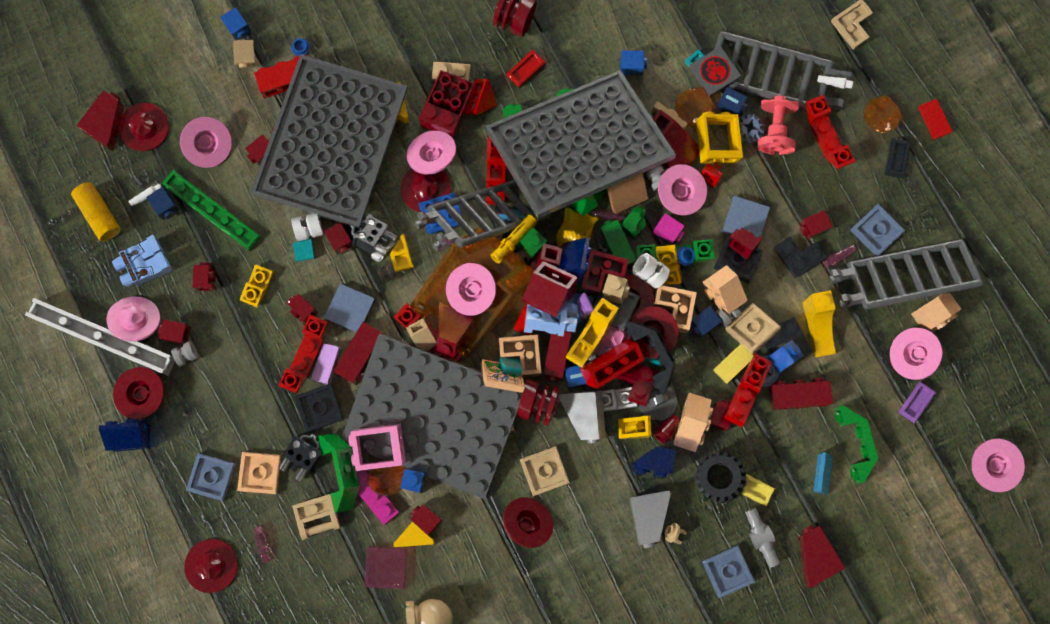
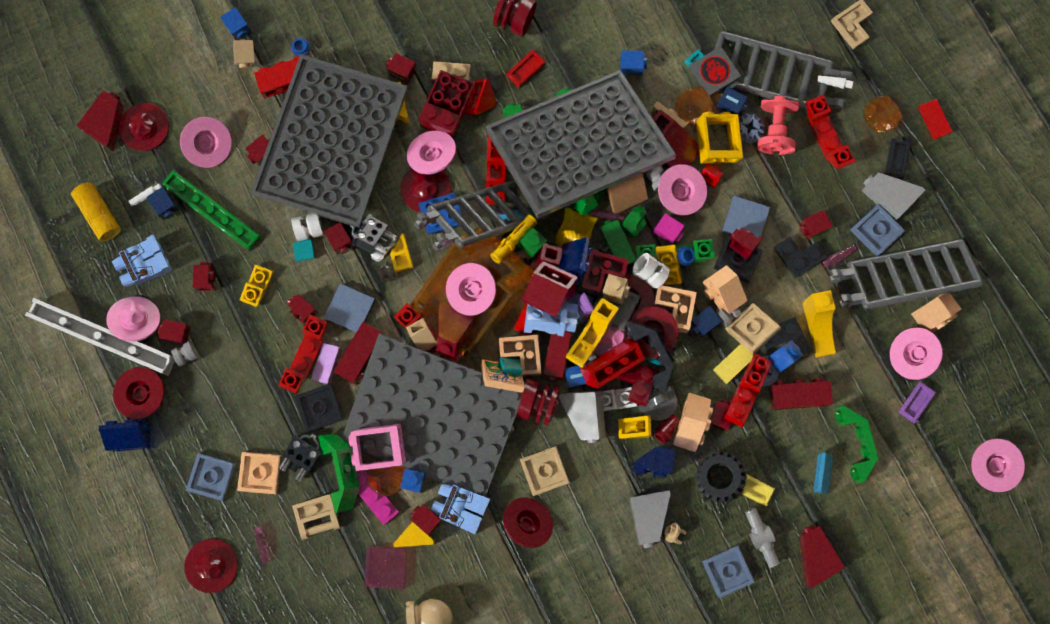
(401, 68): none -> dark red brick
(455, 506): none -> light blue hips
(891, 193): none -> light grey slope

